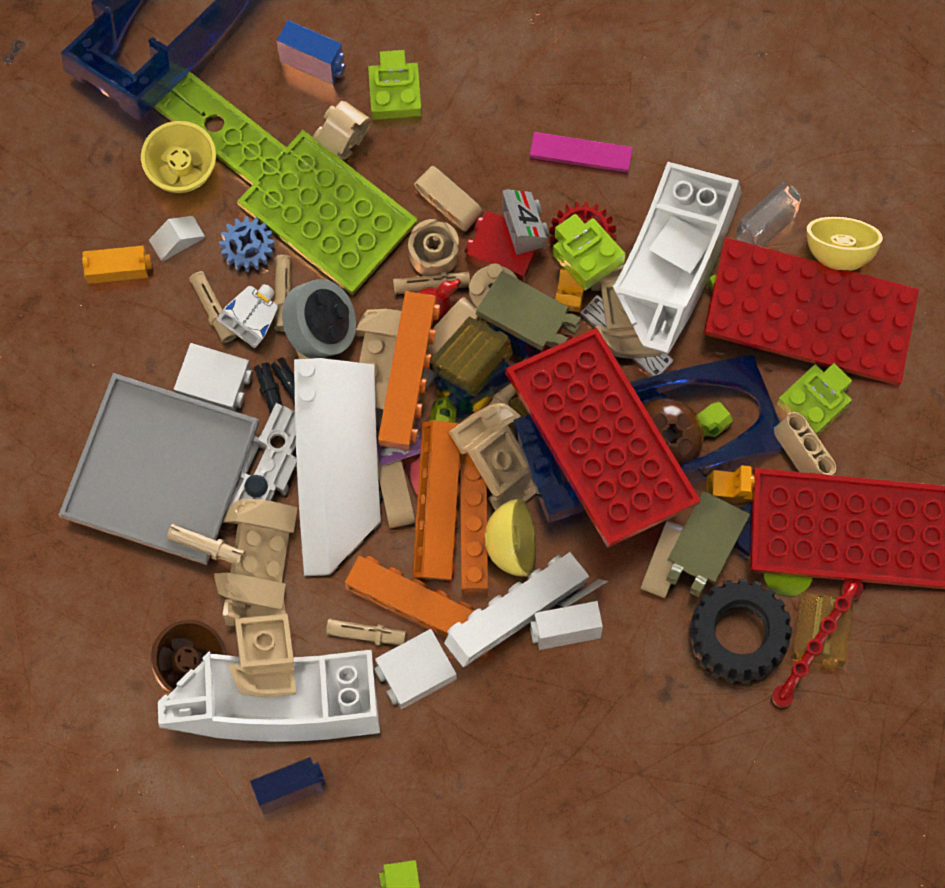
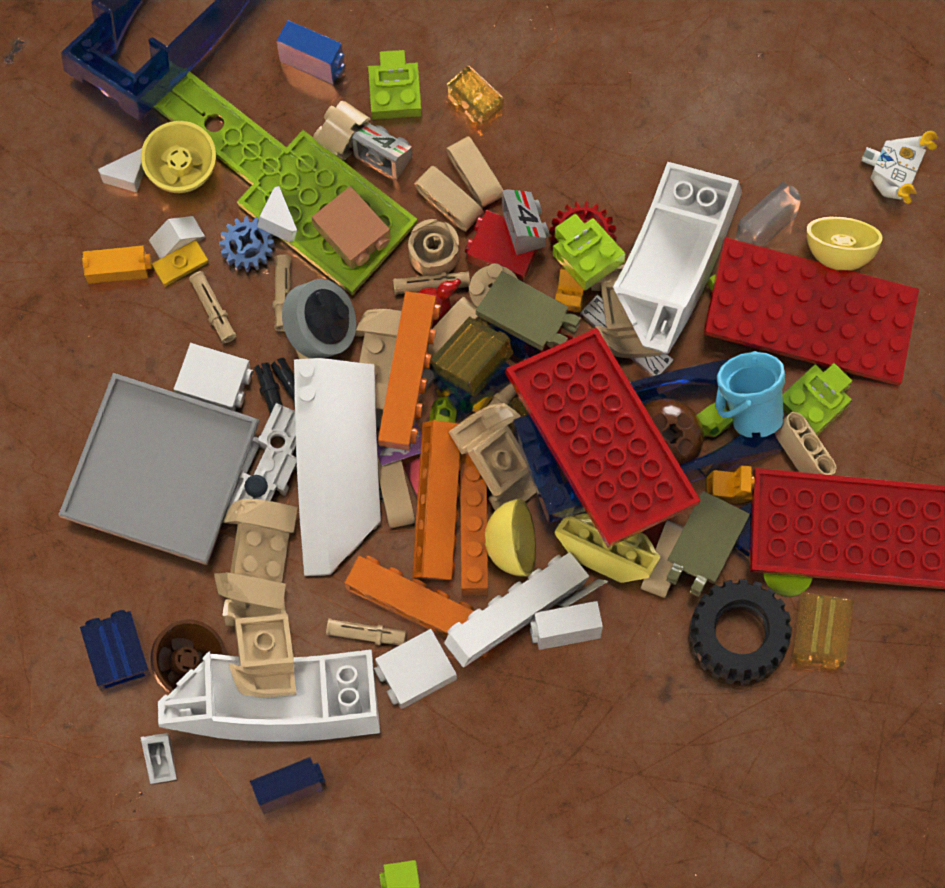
(115, 650): none -> clear blue brick
(124, 172): none -> white slope
(159, 758): none -> white slope
(180, 263): none -> yellow plate
(212, 547): tan pin -> none
(250, 314): white torso -> none
(277, 218): none -> white slope
(351, 228): none -> nougat brick
(382, 150): none -> light grey slope
(474, 95): none -> clear yellow brick
(475, 171): none -> tan beam
(580, 152): dark pink tile -> none
(623, 562): none -> light yellow wedge
(681, 244): white sticker -> none
(753, 393): none -> medium azure piece
(783, 694): red bar -> none
(898, 164): none -> white torso

